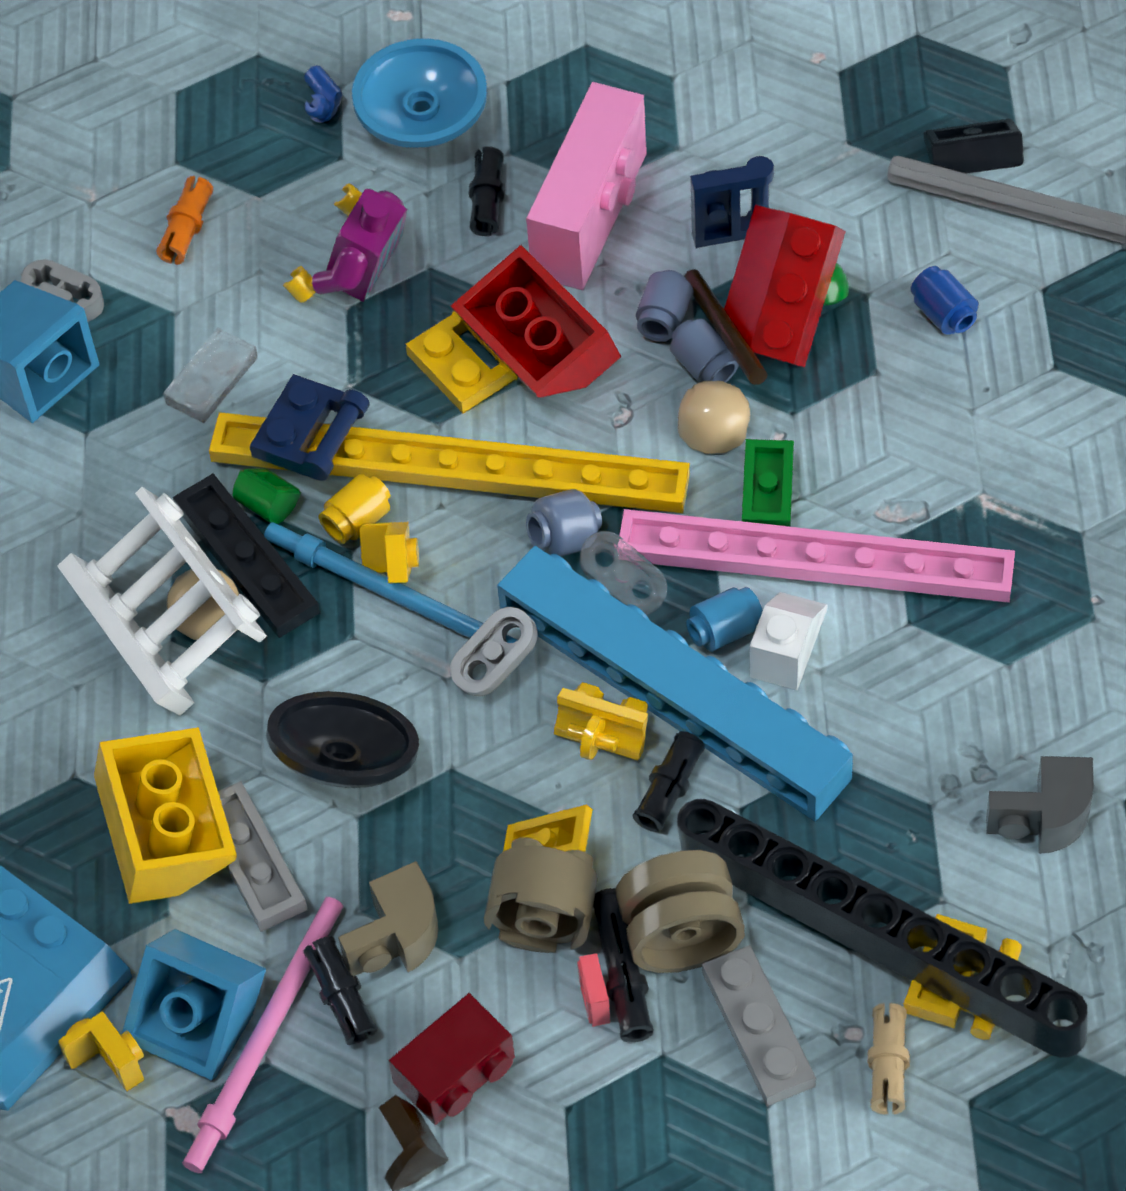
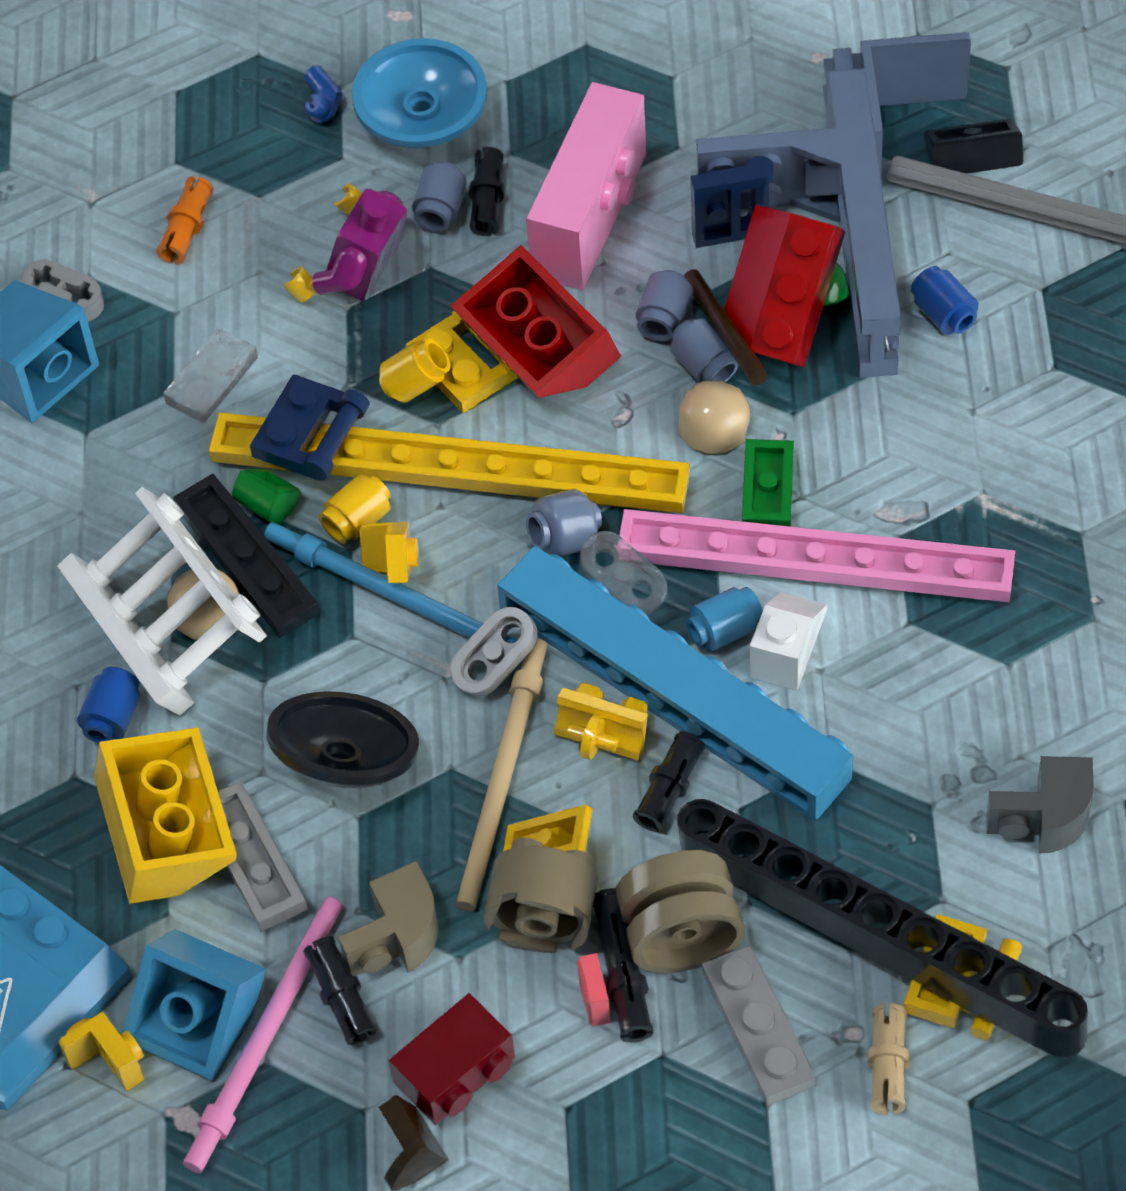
(109, 705): none -> blue brick
(414, 370): none -> yellow brick
(438, 196): none -> sand blue brick
(525, 690): none -> tan bar
(845, 167): none -> sand blue piece

